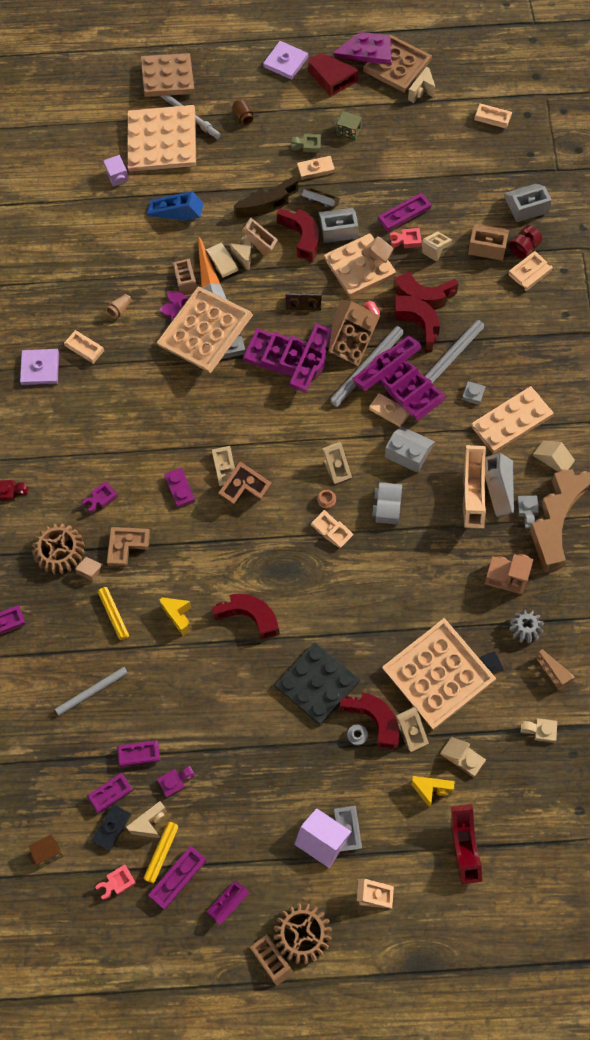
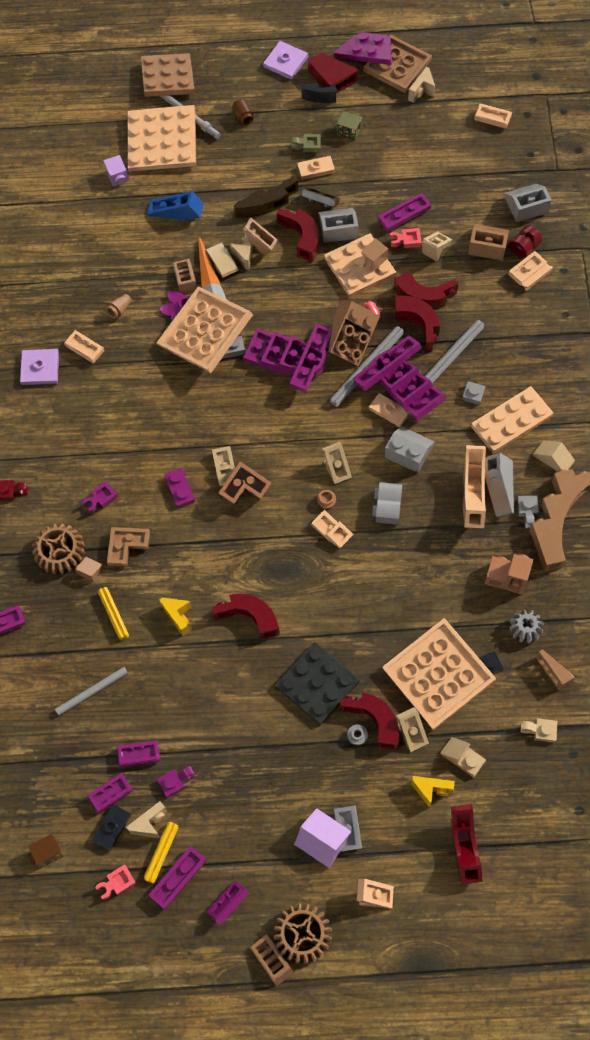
(301, 301): dark brown hinge -> none
(313, 93): none -> black slope
(381, 250): medium nougat slope -> none

